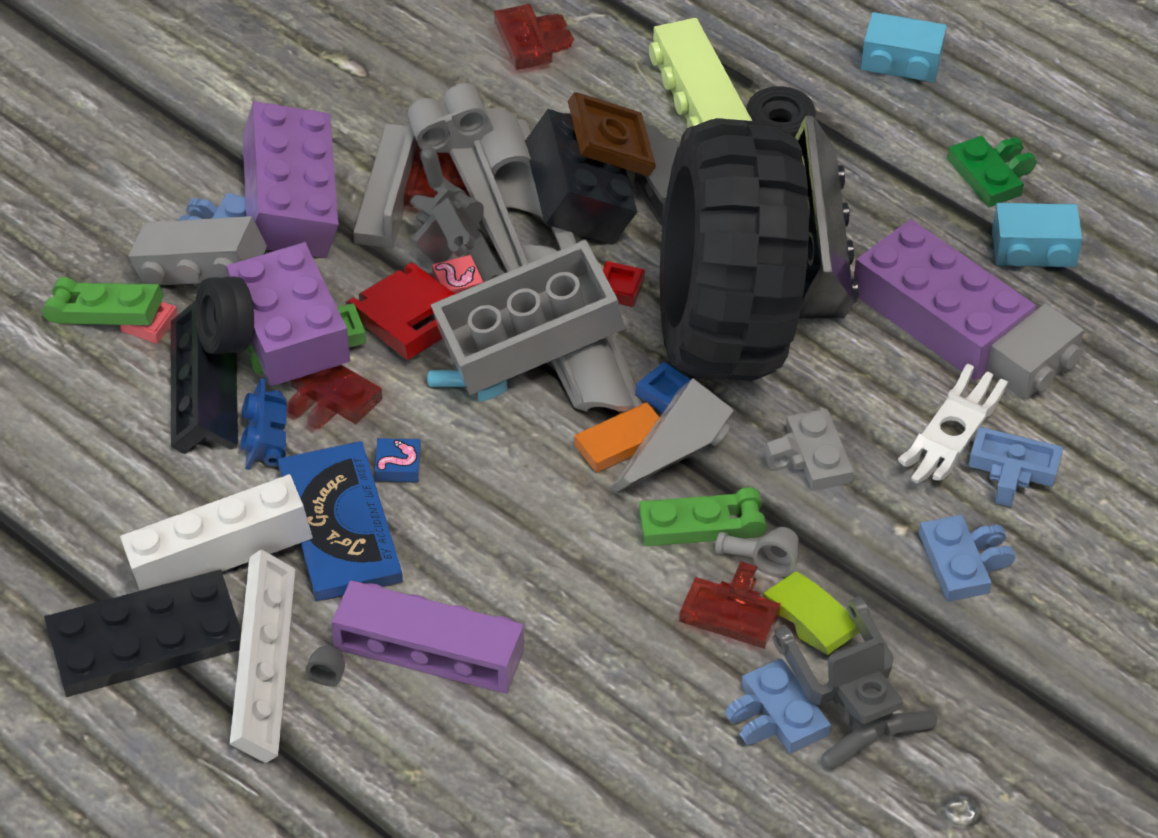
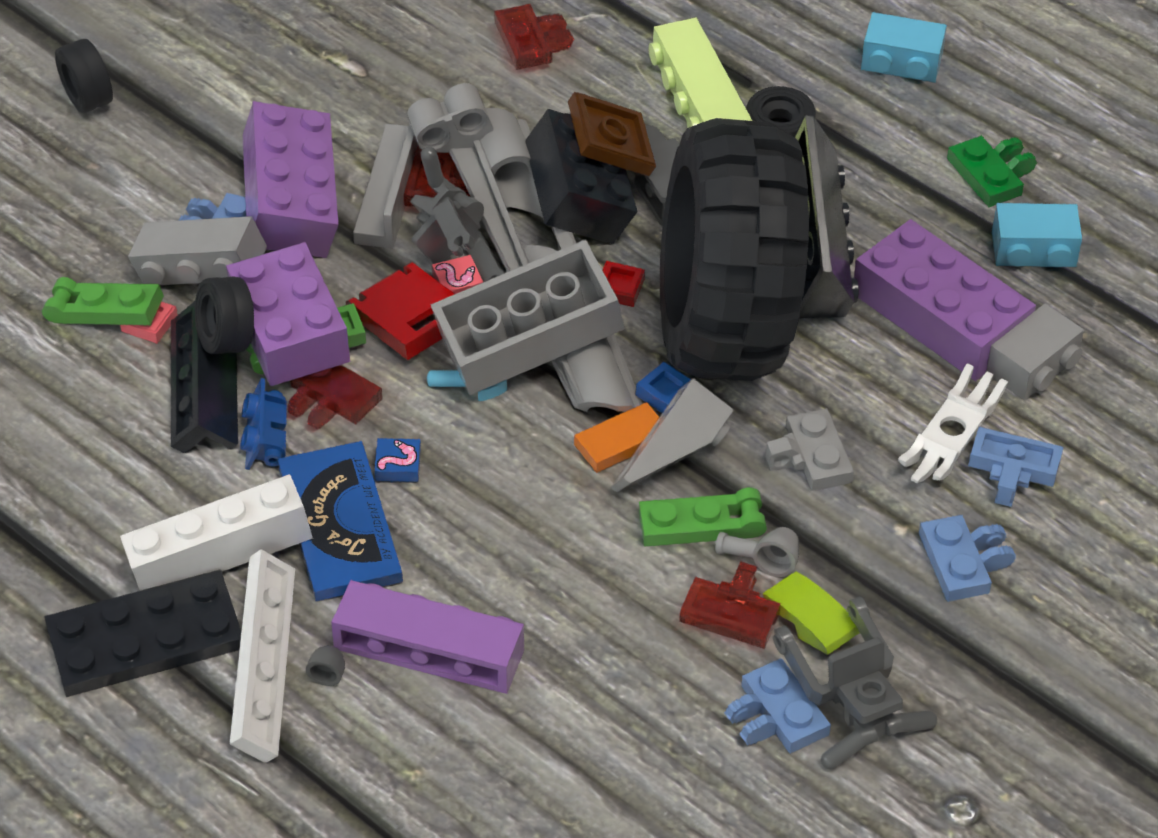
(84, 75): none -> black tyre

